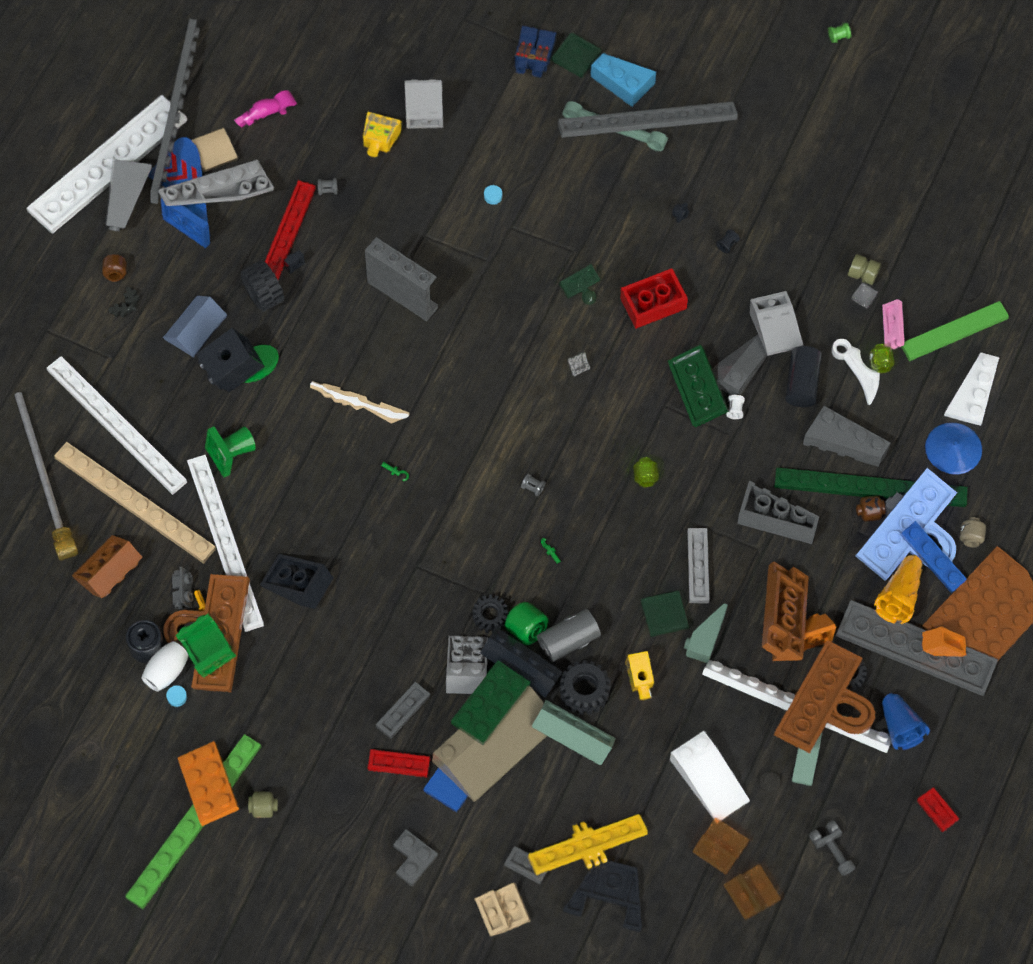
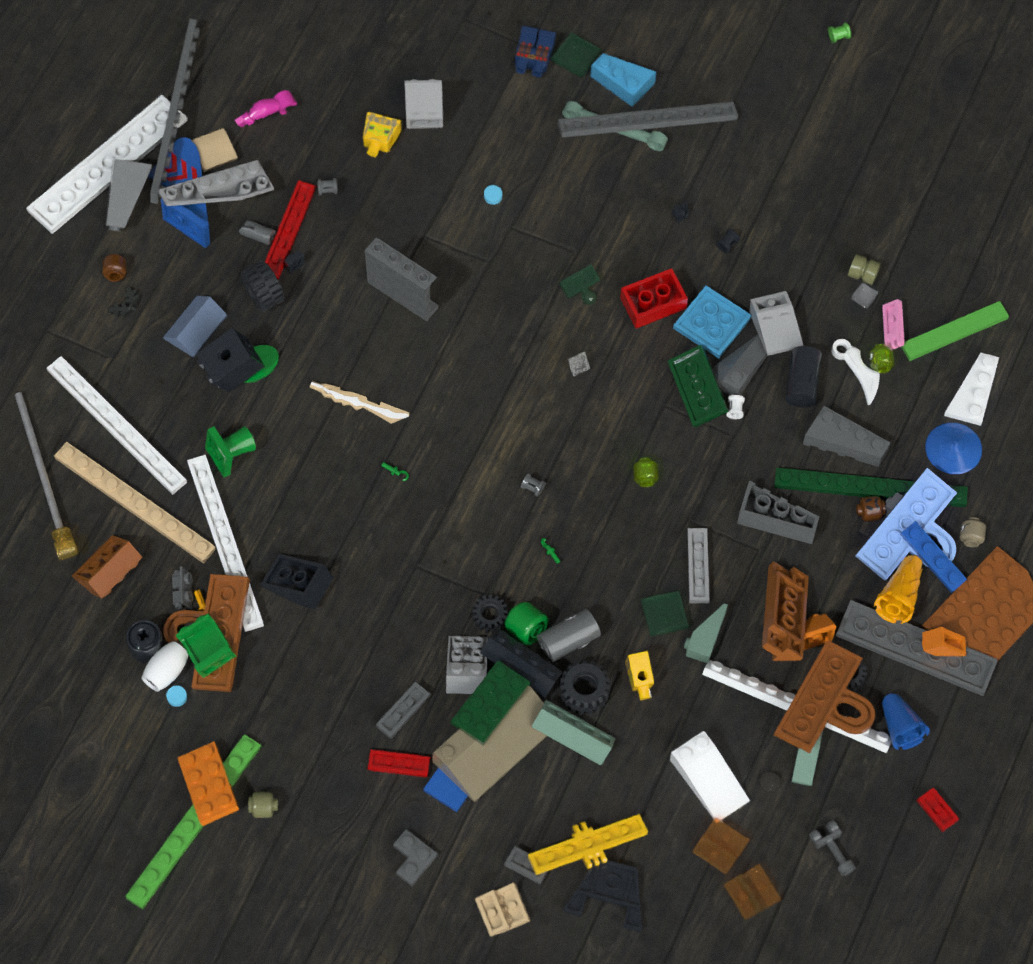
(258, 232): none -> dark grey hinge
(712, 321): none -> dark azure plate

